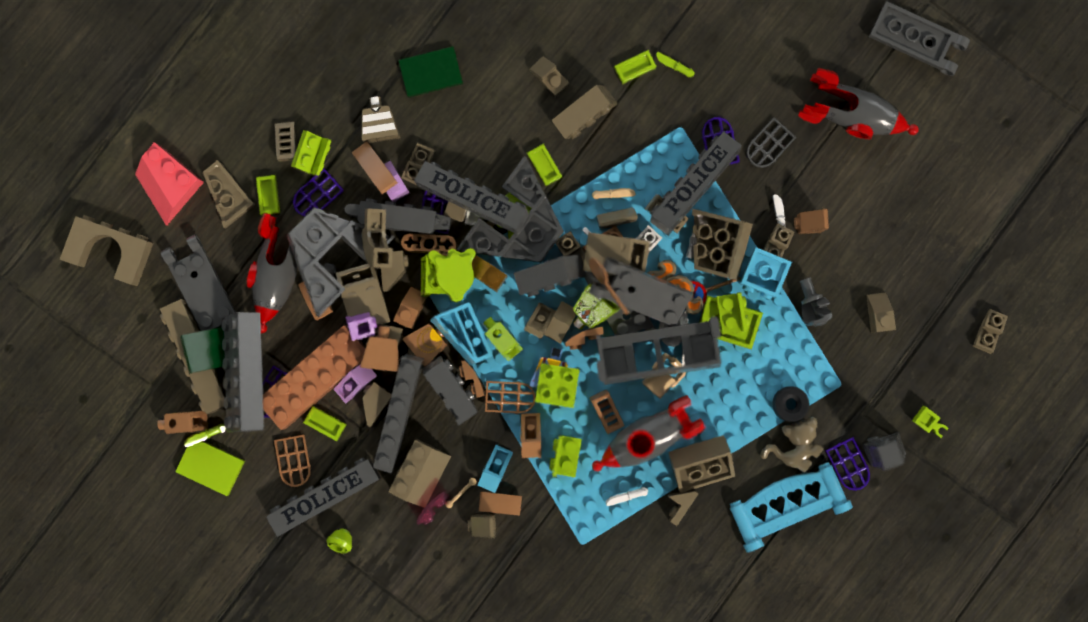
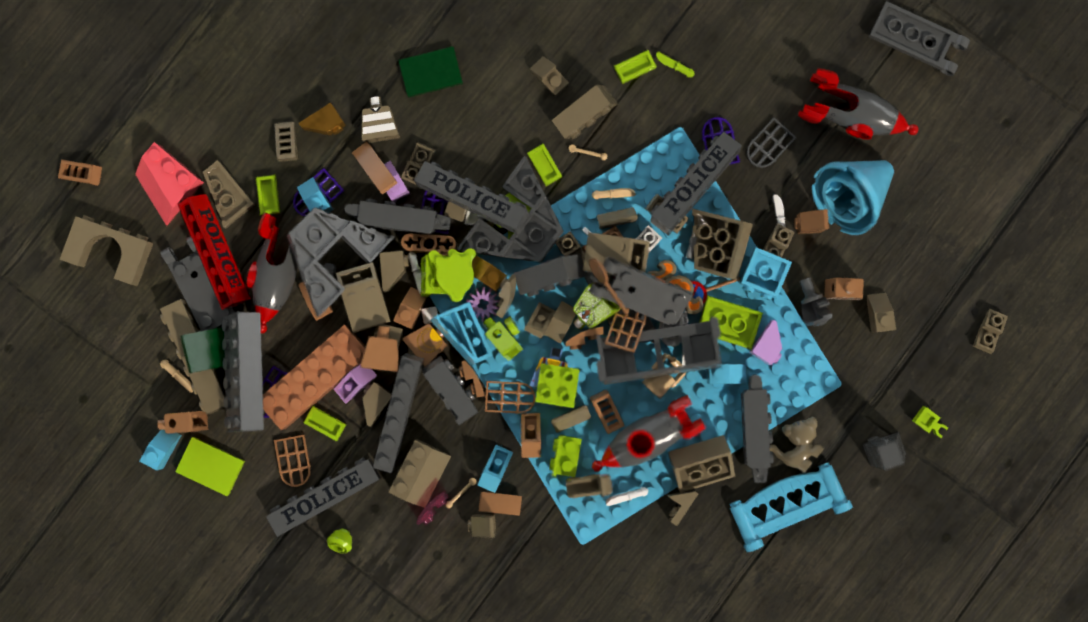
(91, 176): none -> medium nougat slope
(160, 449): none -> medium azure slope
(176, 374): none -> tan piece
(198, 437): lime piece -> none
(214, 251): none -> red brick
(311, 153): lime bracket -> none
(313, 196): none -> medium azure slope
(324, 121): none -> pearl gold slope
(358, 332): medium lavender brick -> none
(374, 239): dark tan arch -> none
(416, 269): none -> white piece
(428, 314): none -> white piece
(486, 296): none -> lavender gear
(507, 295): none -> dark tan slope
(512, 326): none -> lime tile
(571, 418): none -> dark tan slope
(572, 148): none -> tan hinge
(589, 485): none -> dark tan animal
(620, 331): none -> medium nougat window
(727, 374): none -> medium azure slope
(732, 313): lime bracket -> none
(756, 429): none -> dark grey hinge
(768, 344): none -> lavender slope
(782, 411): black tyre -> none
(841, 462): dark purple window -> none
(844, 289): none -> medium nougat torso
(852, 193): none -> medium azure cone

